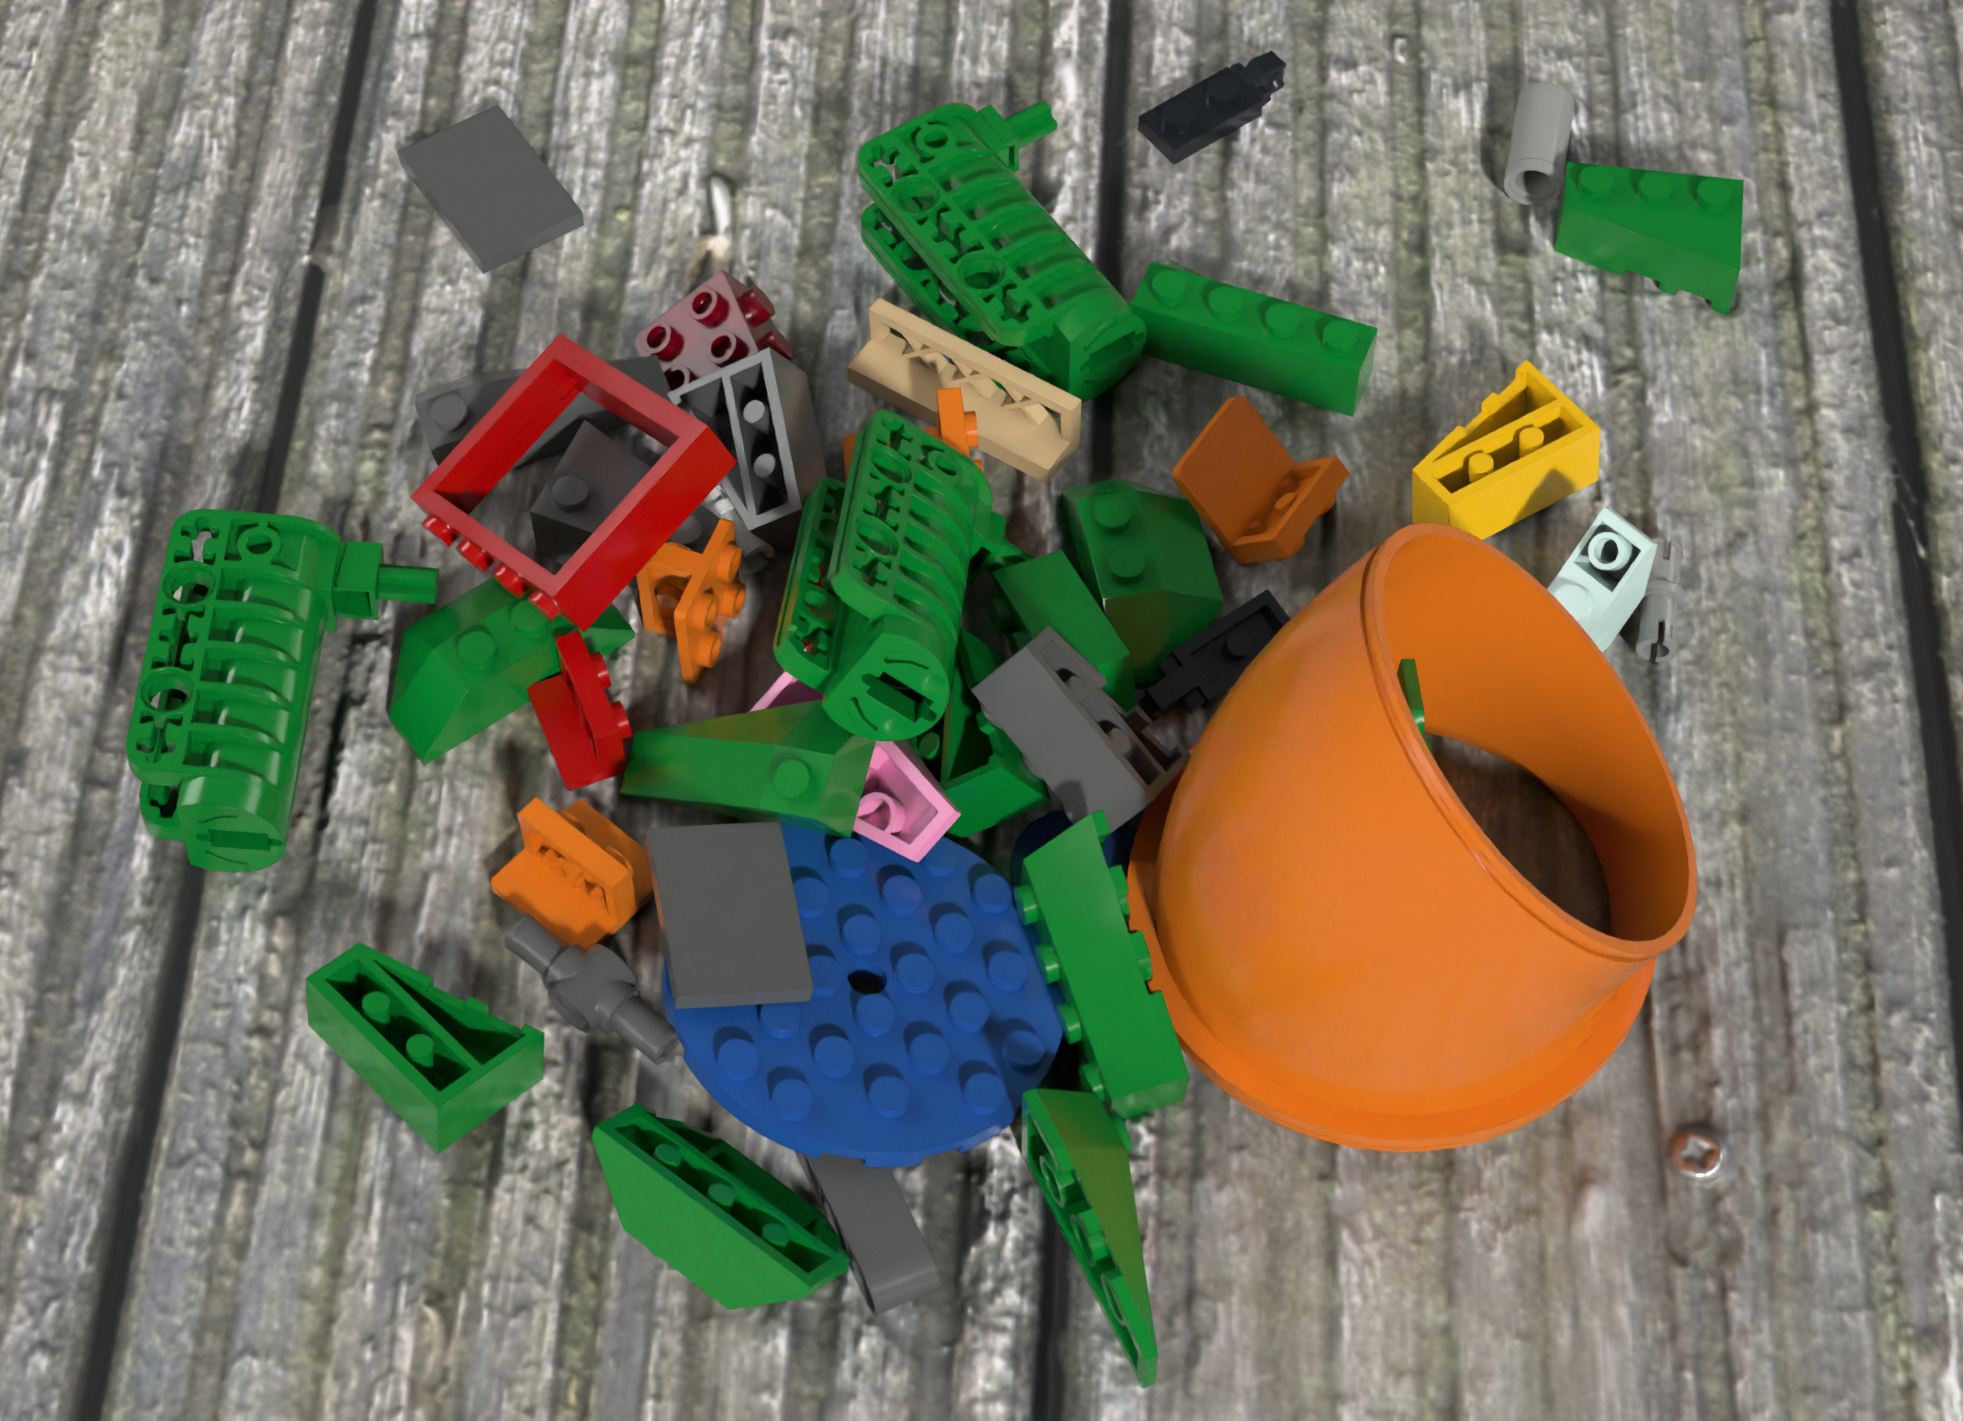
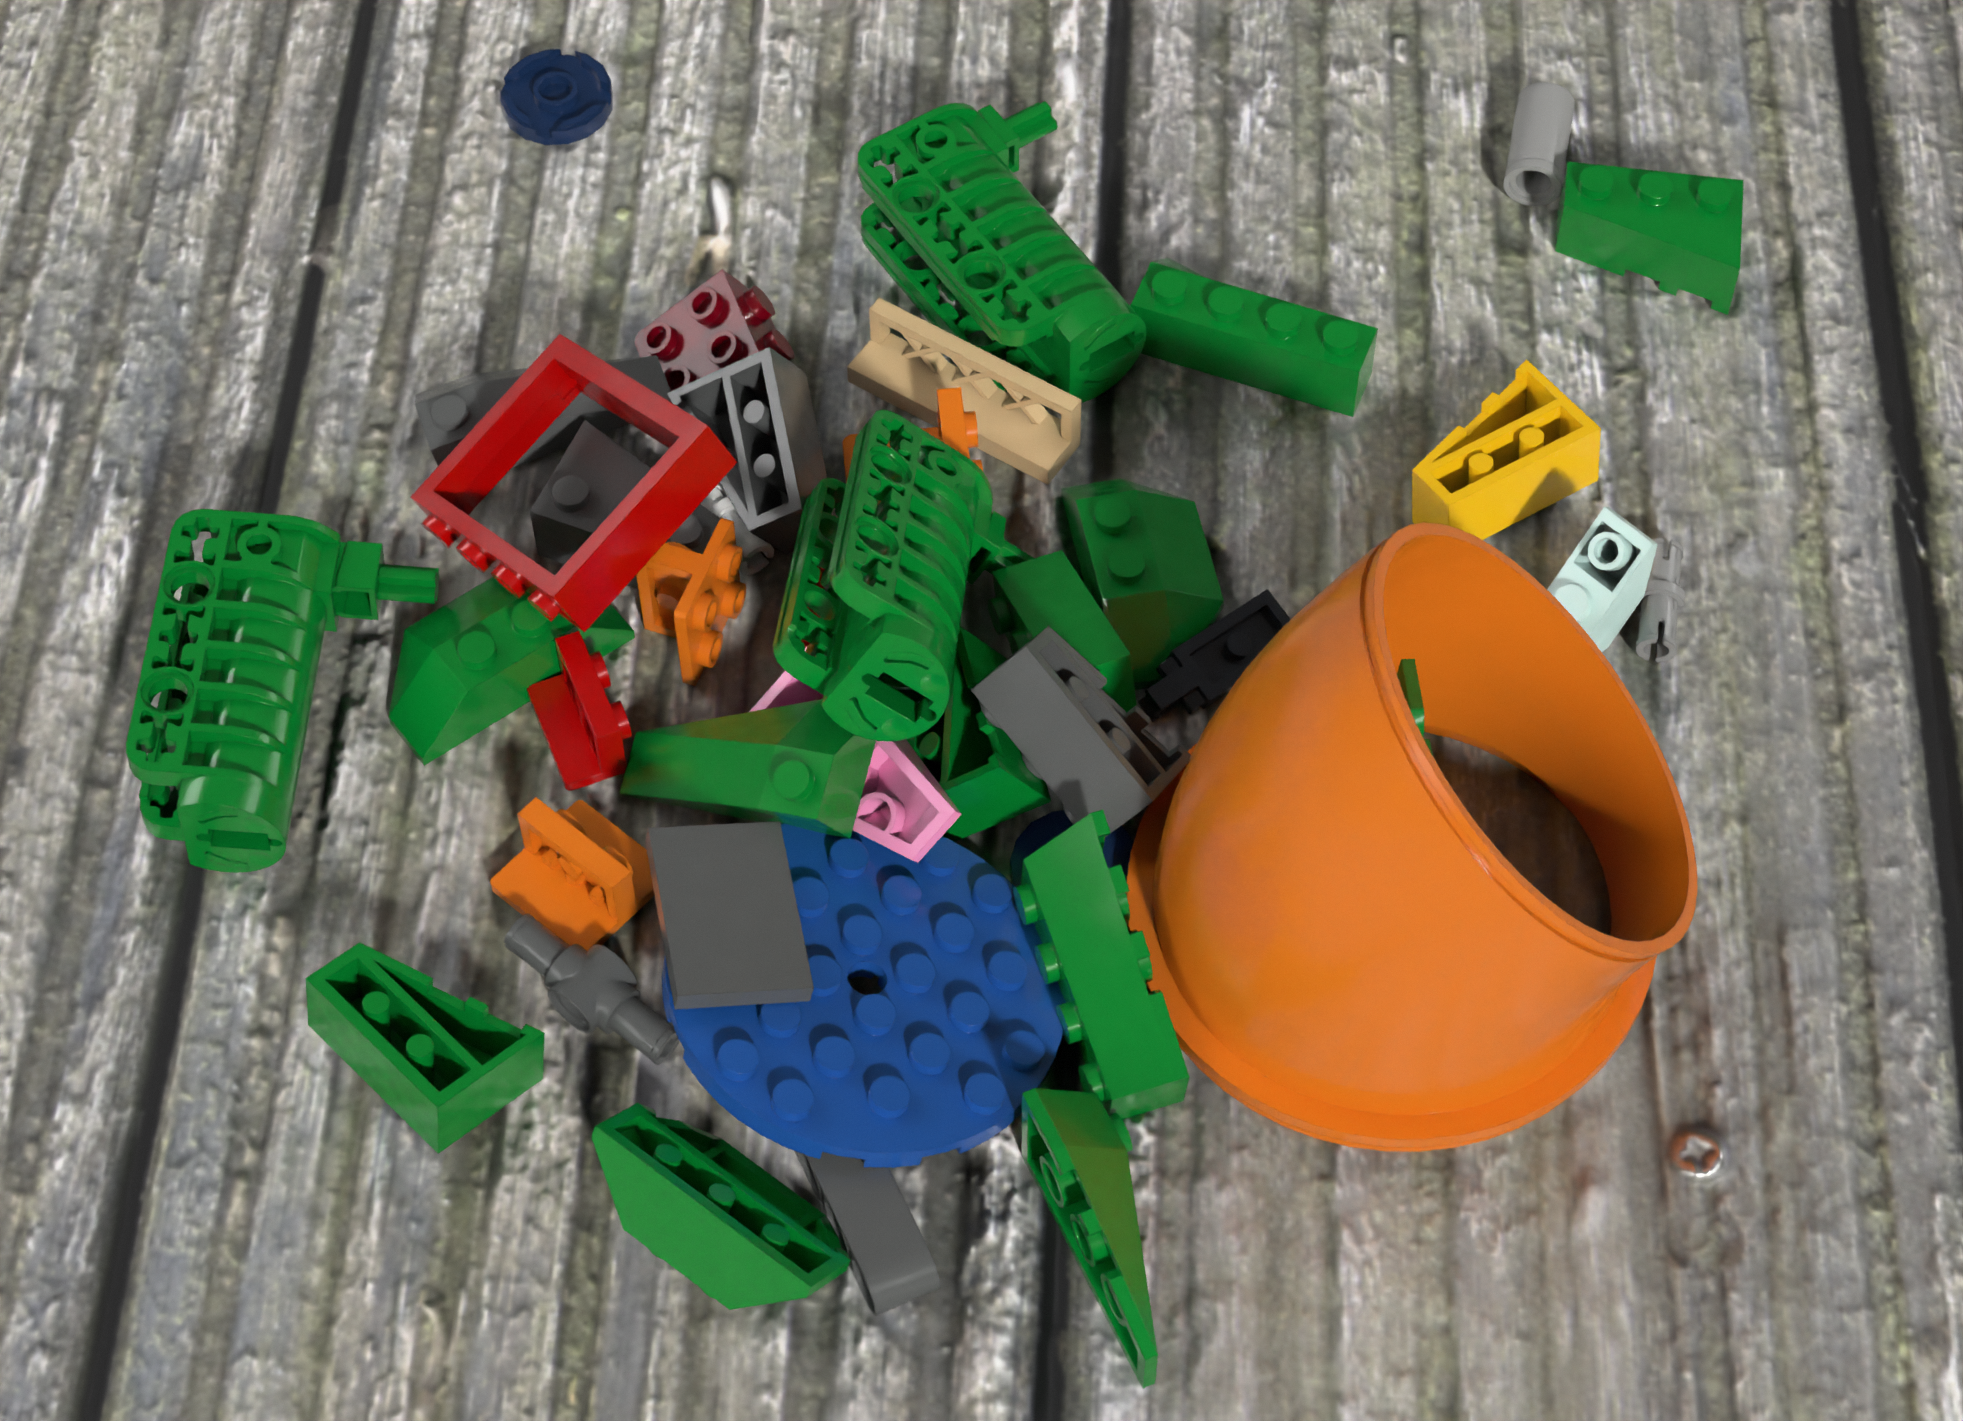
(490, 188): dark grey tile -> none
(556, 97): none -> dark blue tile
(1212, 107): black hinge -> none
(1252, 486): orange bracket -> none

